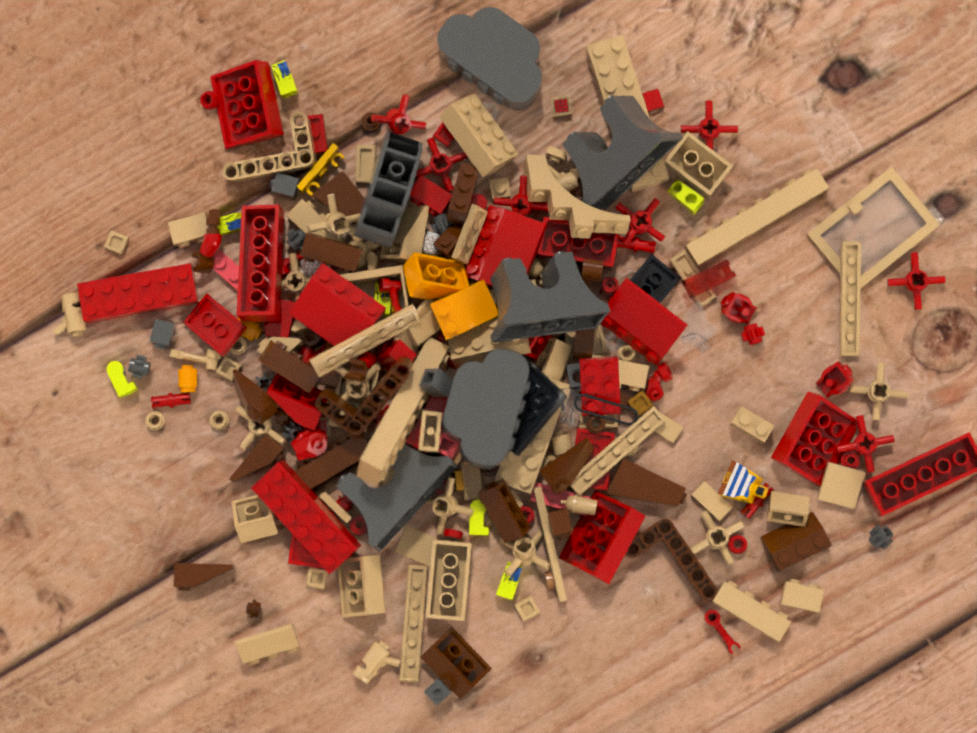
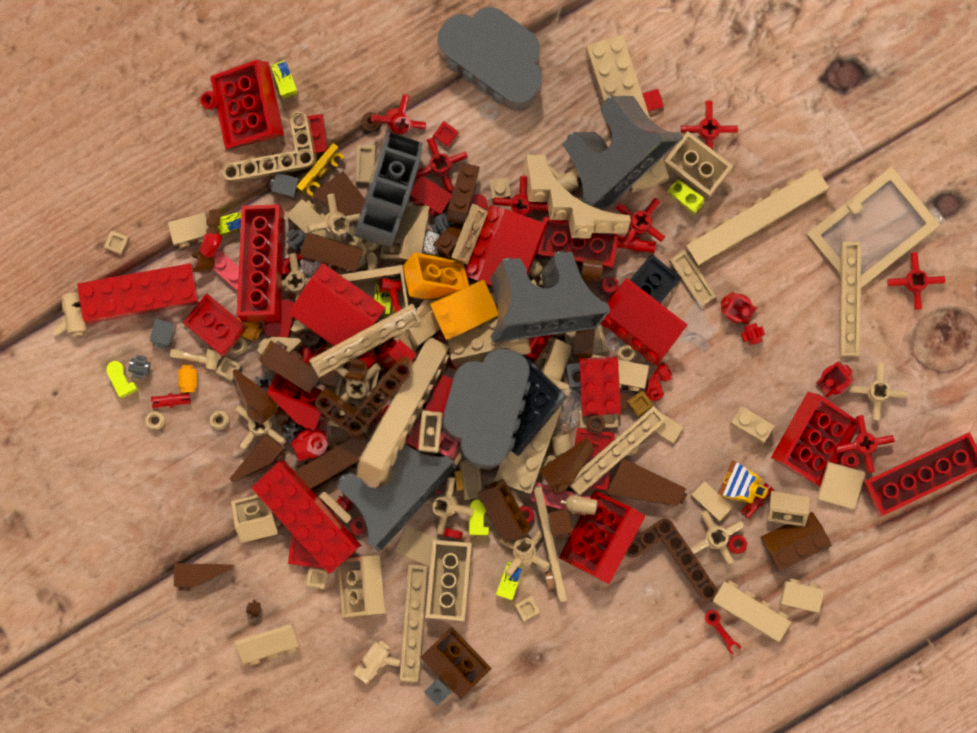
(436, 382): dark grey brick -> none
(478, 135): tan brick -> none
(556, 155): tan plate -> none
(561, 106): tile -> none
(609, 402): black piece -> none
(708, 279): clear red plate -> none
(880, 536): dark grey gear -> none

